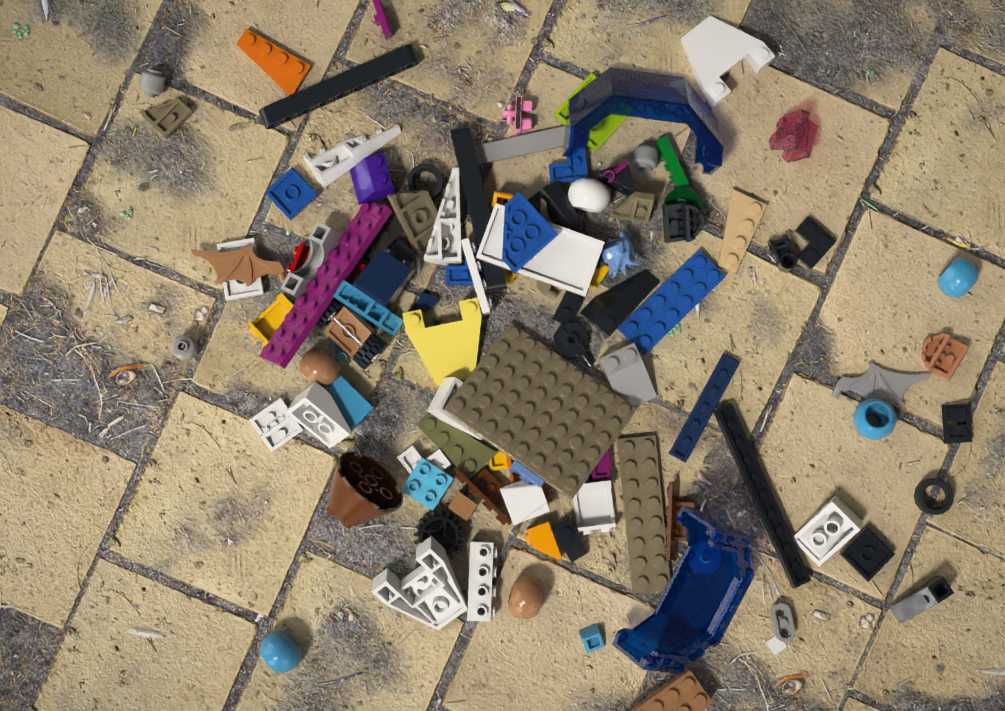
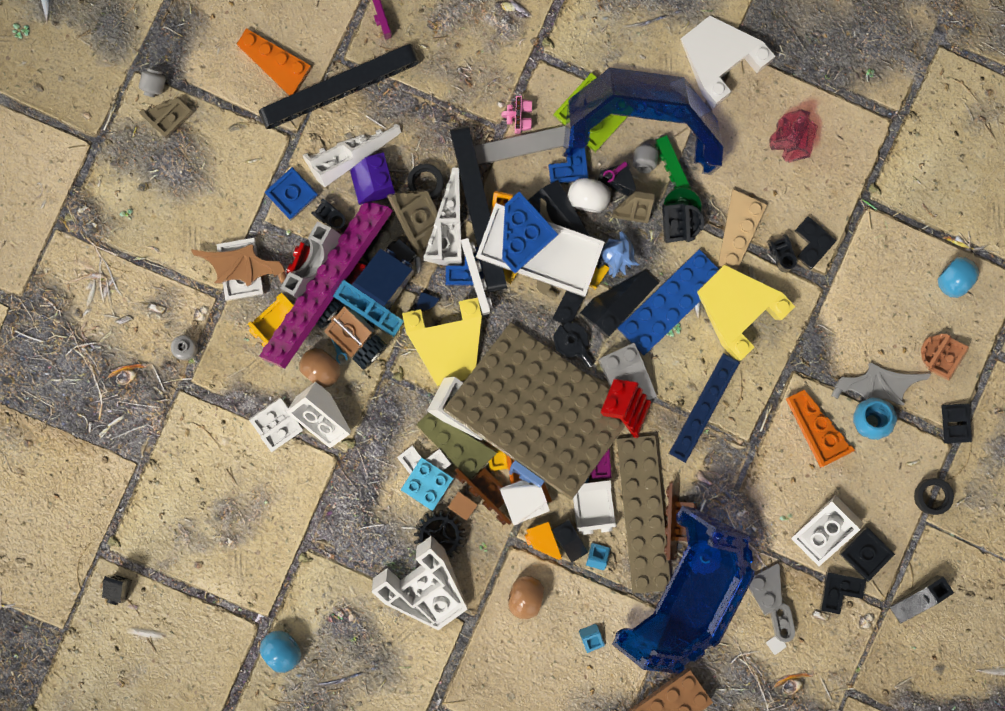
(115, 588): none -> black slope
(328, 214): none -> black piece
(349, 402): dark azure slope -> none
(362, 491): reddish brown cone -> none
(480, 581): white brick -> none
(598, 556): none -> dark azure slope
(626, 403): none -> red plate
(735, 303): none -> light yellow wedge
(762, 495): black plate -> none
(767, 589): none -> light grey wing
(817, 429): none -> orange wing
(836, 587): none -> black plate

